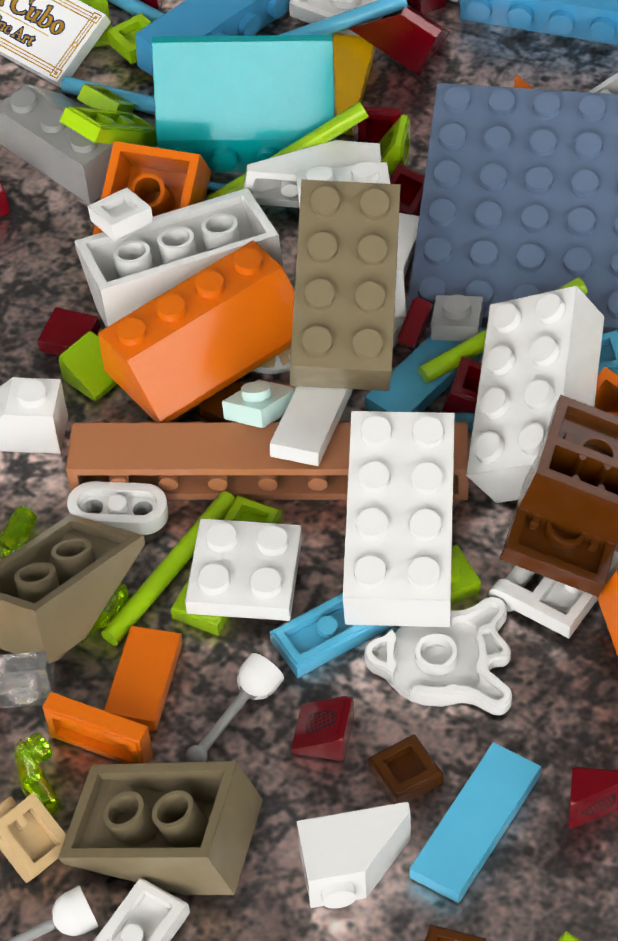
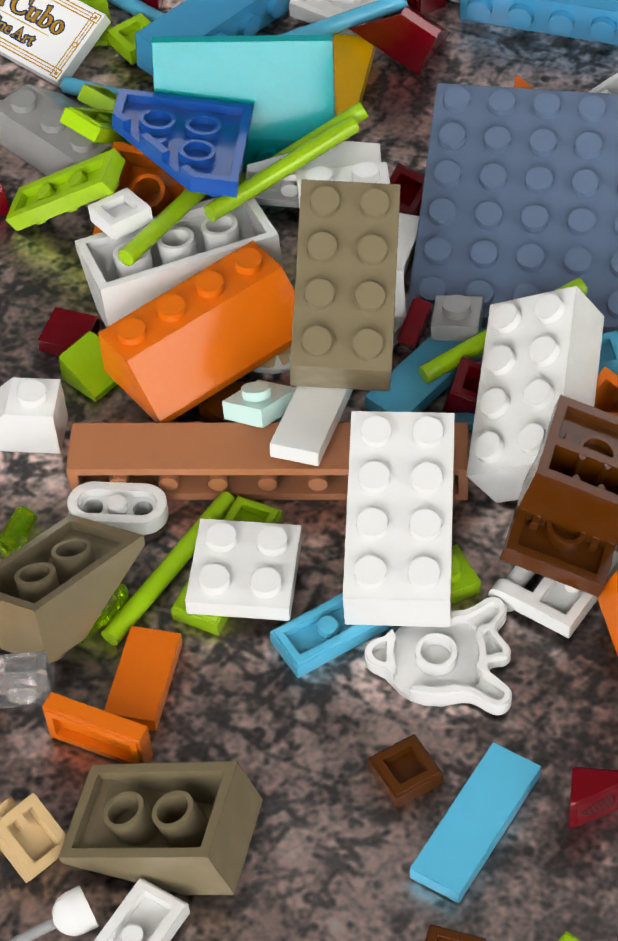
(30, 775): clear neon green arm -> none
(66, 190): none -> lime plate
(159, 226): none -> lime bar
(188, 137): none -> blue plate
(256, 681): hinge -> none
(282, 168): none -> lime bar
(324, 728): dark red slope -> none
(351, 852): white slope -> none
(378, 123): dark red slope -> none
(396, 144): lime slope -> none

